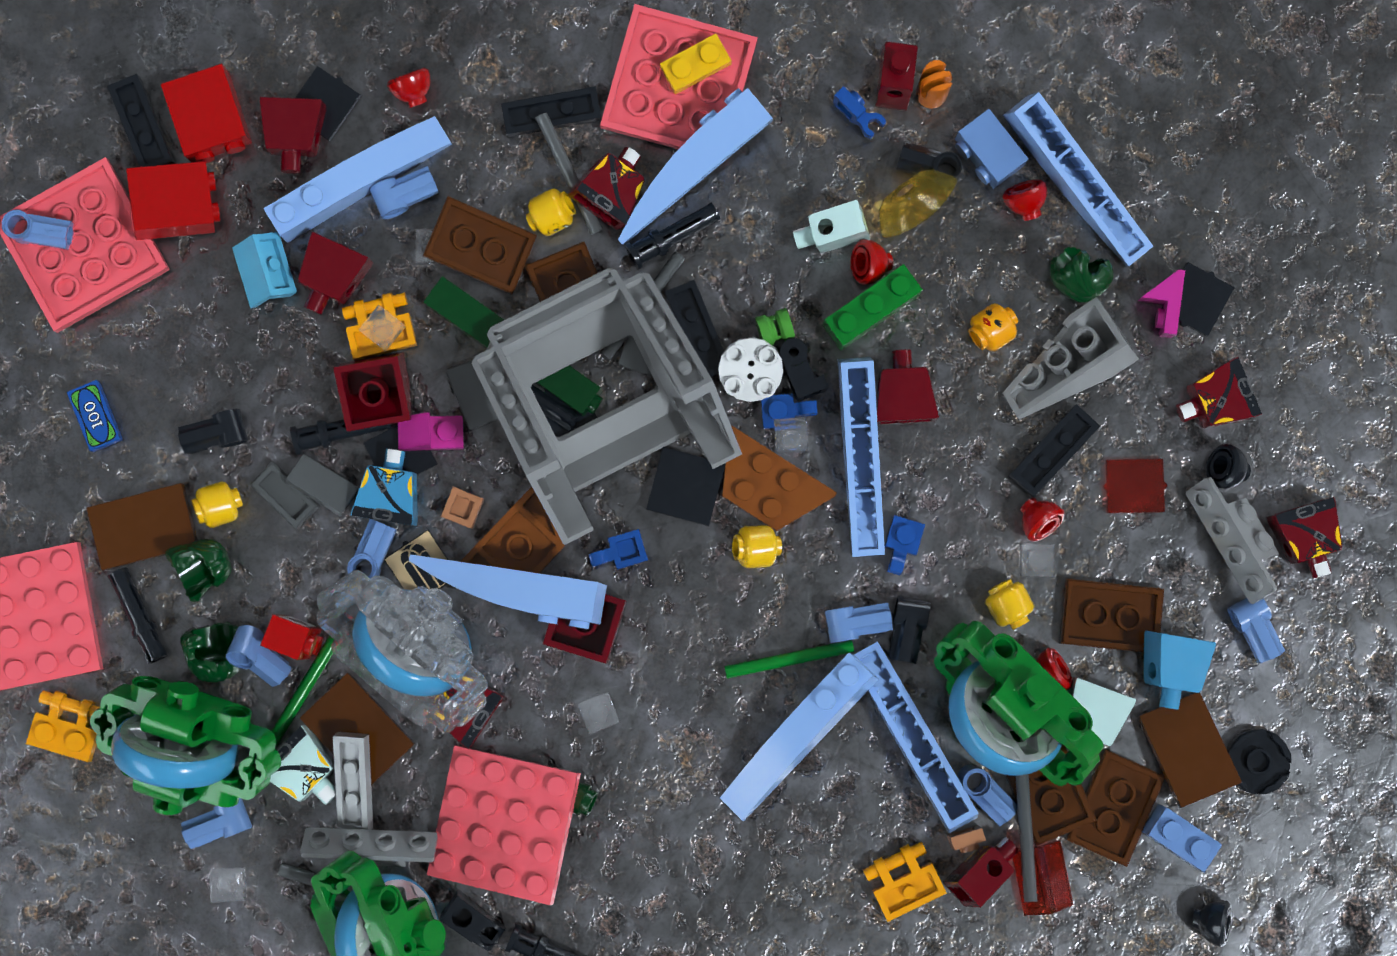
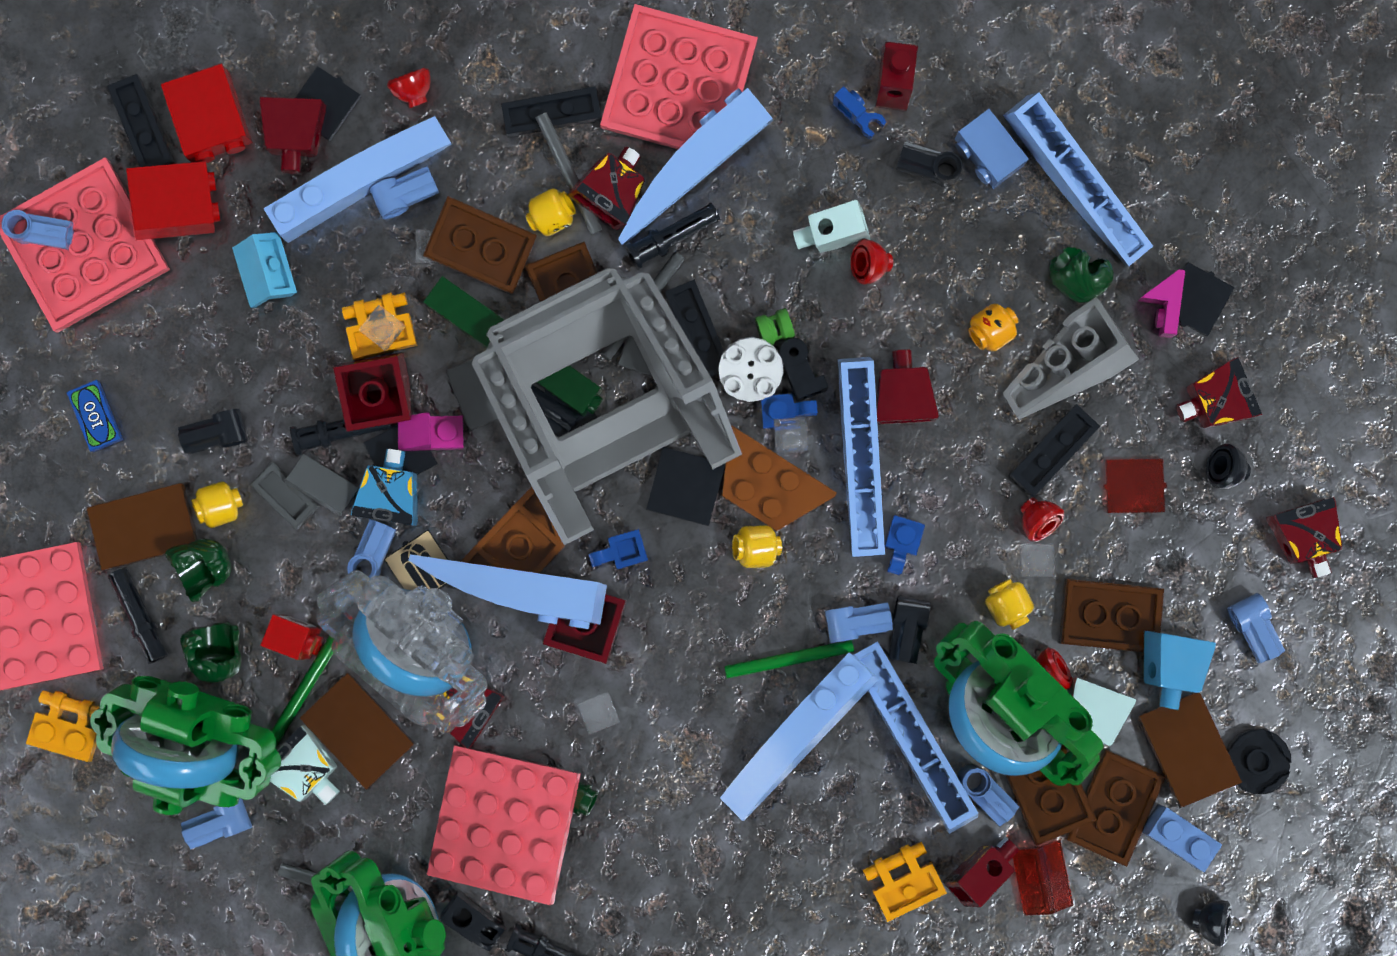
(227, 884): clear plate -> none
(248, 654): medium blue piece -> none
(330, 272): dark red torso -> none
(353, 781): light grey plate -> none
(381, 846): light grey bracket -> none
(462, 507): nougat plate -> none
(695, 63): yellow plate -> none
(872, 307): green brick -> none
(927, 195): clear yellow piece -> none
(934, 85): orange arm -> none
(966, 839): nougat plate -> none
(1026, 198): red brick -> none
(1026, 838): dark grey bar -> none
(1238, 538): light grey bracket -> none

